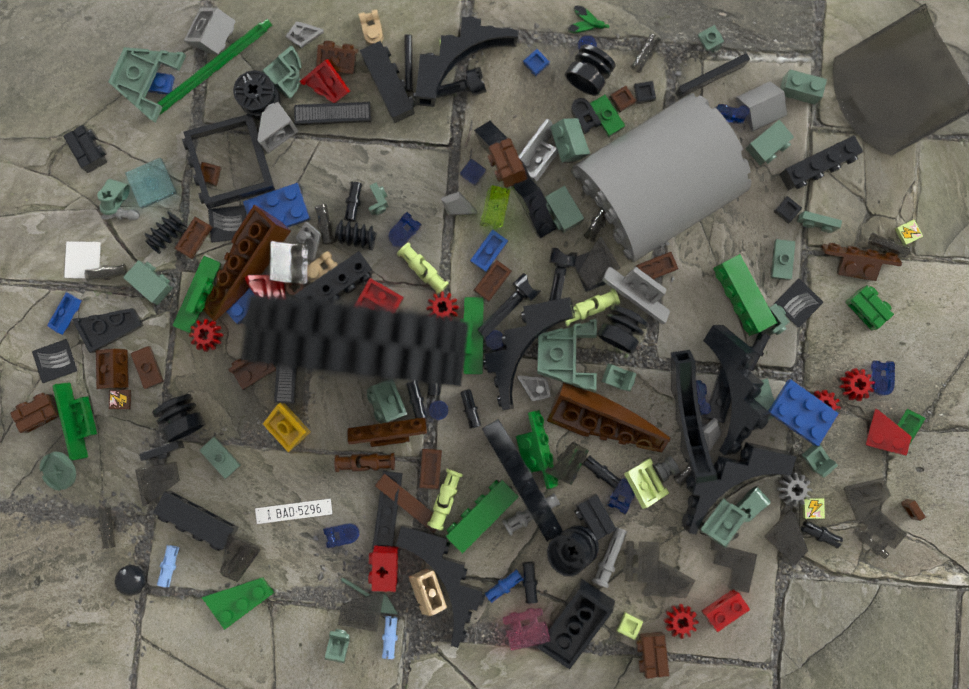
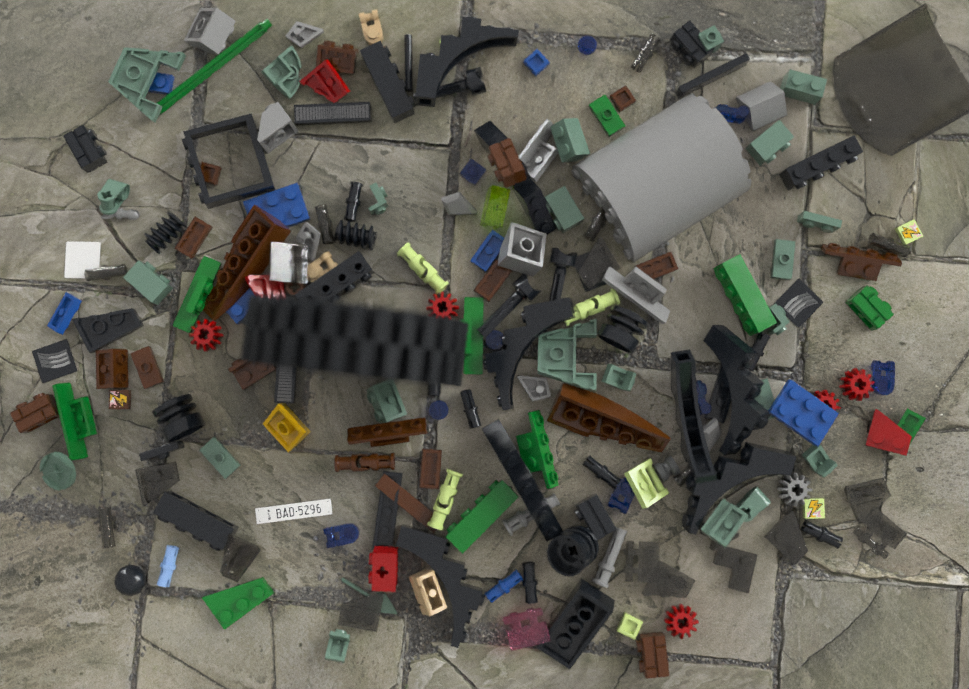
(151, 183): clear light blue plate -> none
(225, 222): black sticker -> none
(255, 103): black wheel -> none
(378, 295): red wing -> none
(389, 637): light blue pin -> none
(398, 235): clear blue plate -> none
(416, 400): black pin -> none
(522, 249): none -> light grey slope
(569, 463): clear smoke wing -> none
(582, 108): black plate -> none
(589, 21): green piece -> none
(590, 70): black wheel -> none
(644, 92): black tile -> none
(689, 45): none -> black brick
(725, 610): red brick -> none
(788, 209): black tile -> none
(913, 510): reddish brown tile -> none

